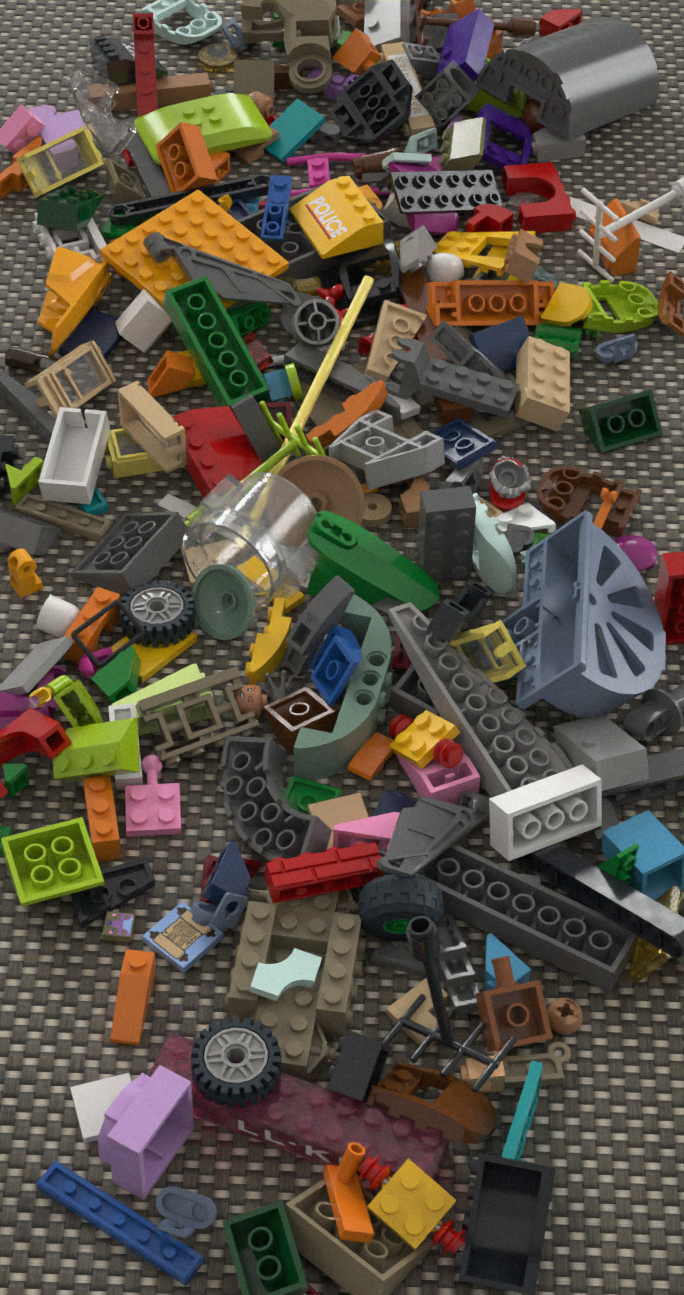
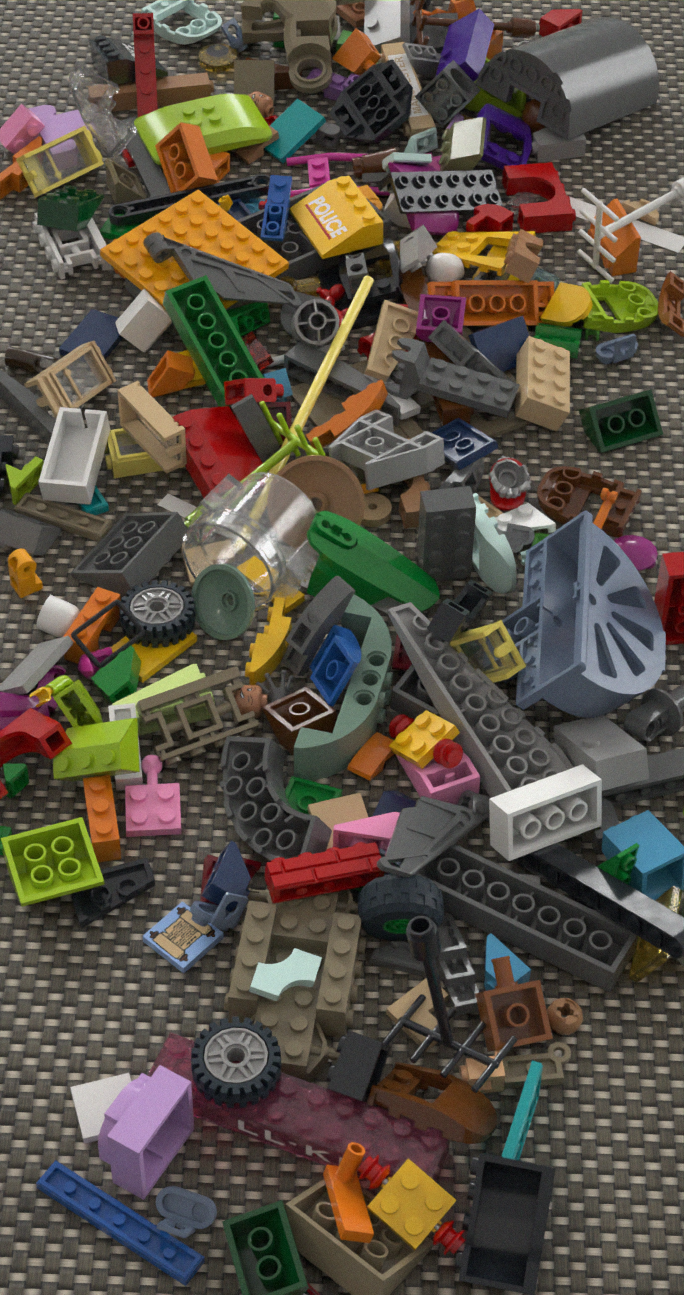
(74, 287): light orange piece -> none
(119, 927): olive tile -> none
(133, 996): orange slope -> none
(261, 388): none -> red torso
(294, 381): lime piece -> none
(356, 270): none -> dark grey leg
(435, 309): none -> magenta slope

